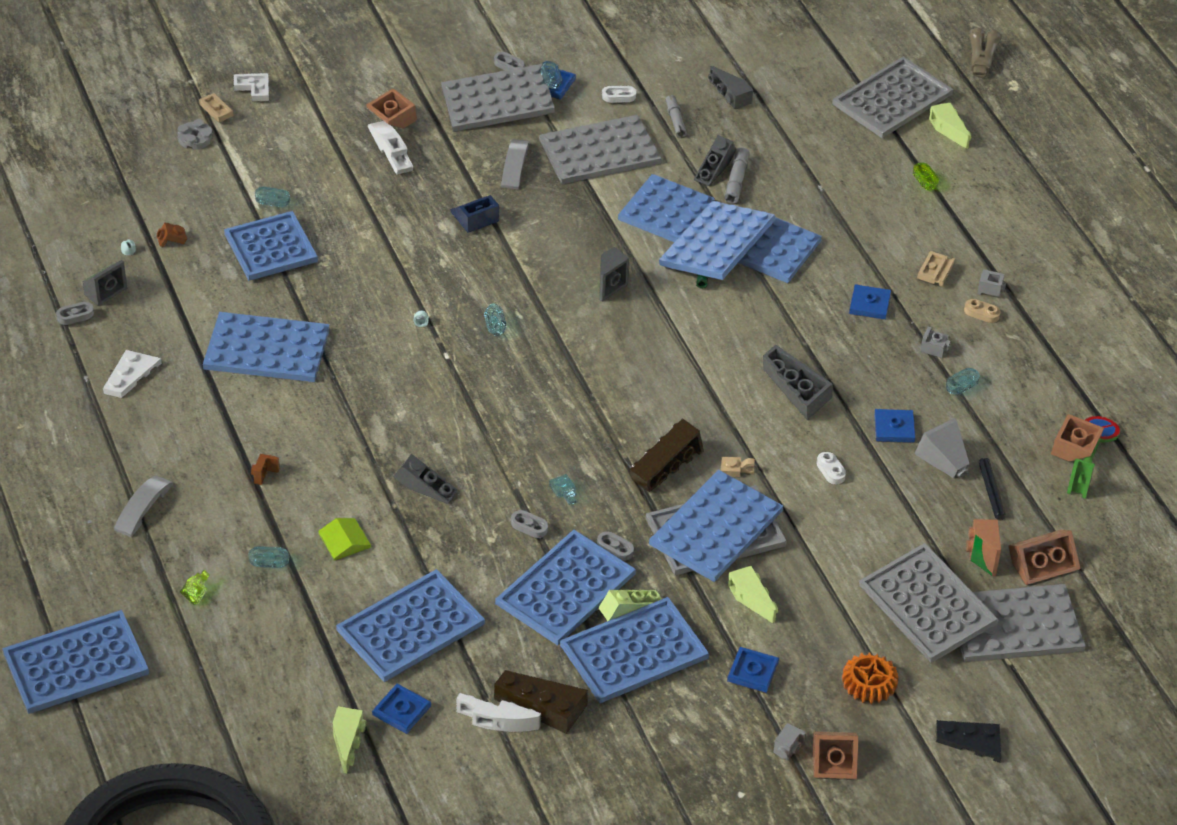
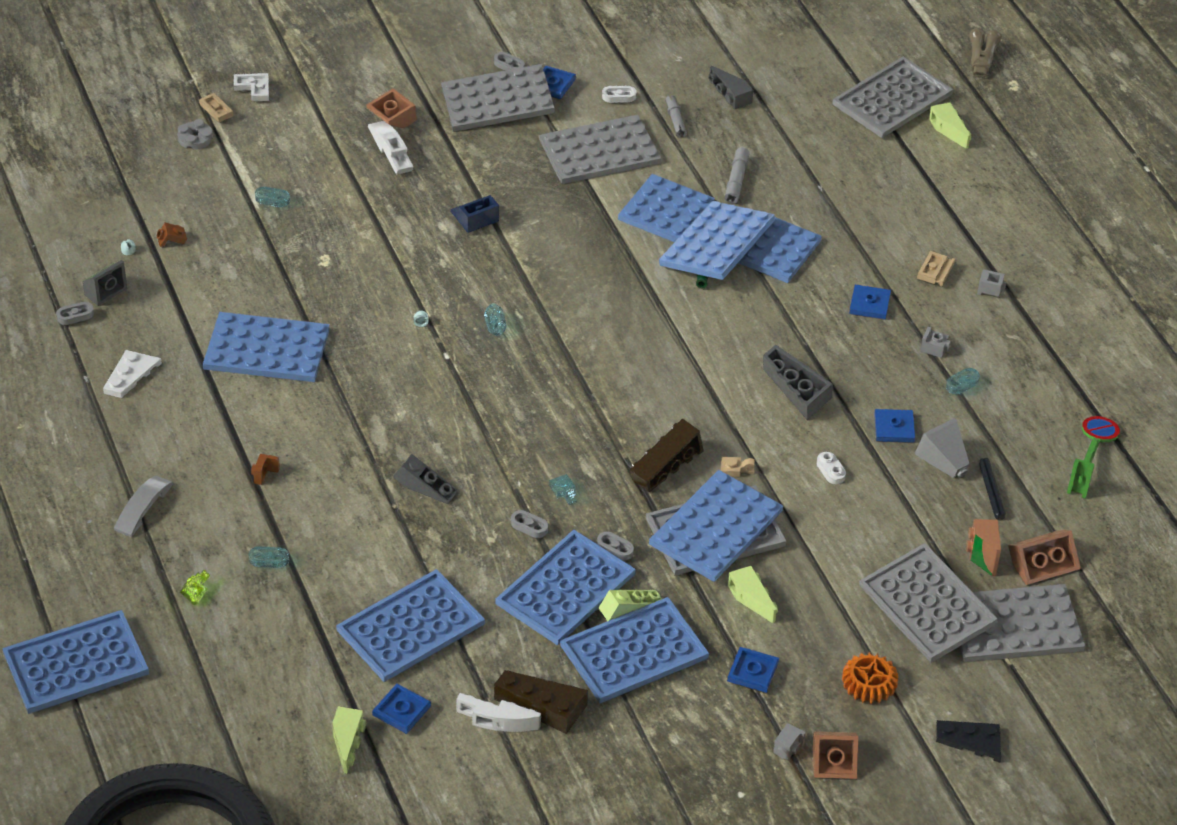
(270, 245): medium blue plate -> none
(344, 537): lime slope -> none
(514, 163): light grey slope -> none
(551, 74): clear light blue plate -> none
(613, 272): dark grey slope -> none
(716, 160): dark grey slope -> none
(925, 176): clear neon green plate -> none
(982, 310): tan plate -> none
(1076, 439): nougat slope -> none

